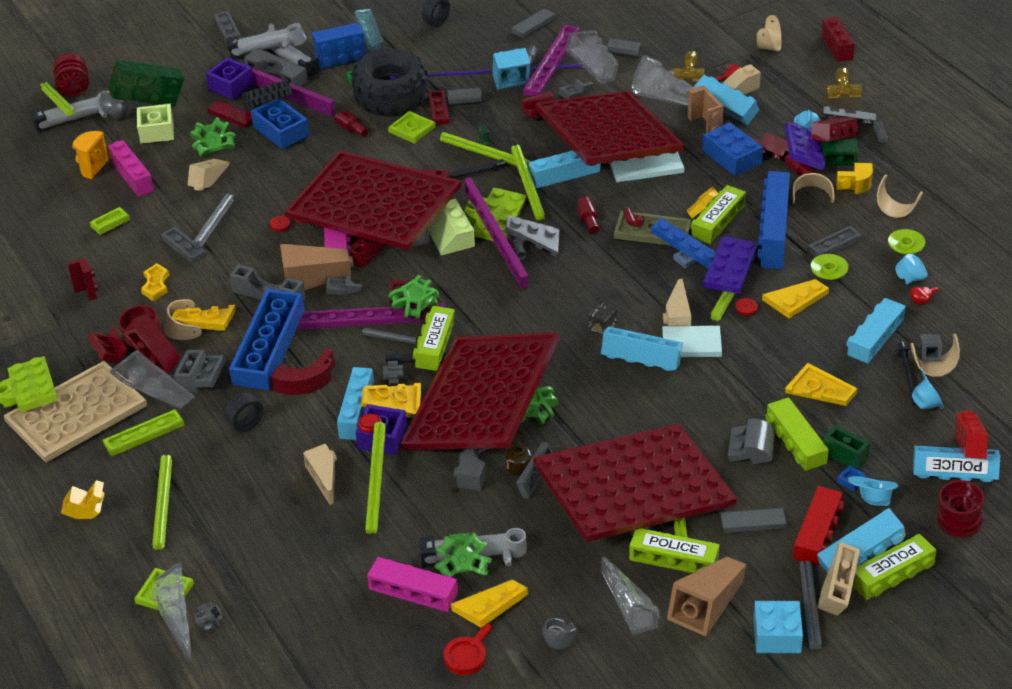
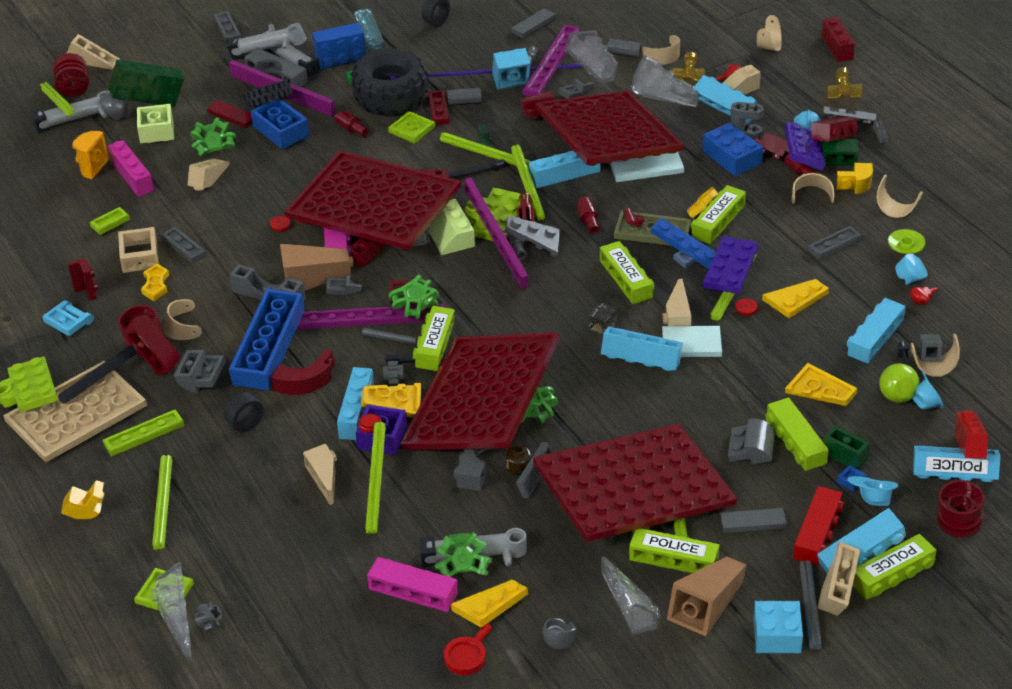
(66, 322): none -> medium azure plate
(92, 53): none -> tan slope
(97, 374): none -> black axle
(110, 346): dark red bracket -> none
(148, 258): none -> tan window
(148, 378): clear wedge -> none
(212, 319): yellow wing -> none
(213, 220): dark grey axle -> none
(230, 78): dark purple brick -> none
(525, 209): none -> dark red arm
(626, 272): none -> lime brick
(664, 55): none -> tan piece
(704, 104): medium nougat panel -> none
(741, 111): none -> dark grey connector
(773, 220): blue brick -> none
(829, 266): lime dish -> none
(899, 383): none -> lime brick

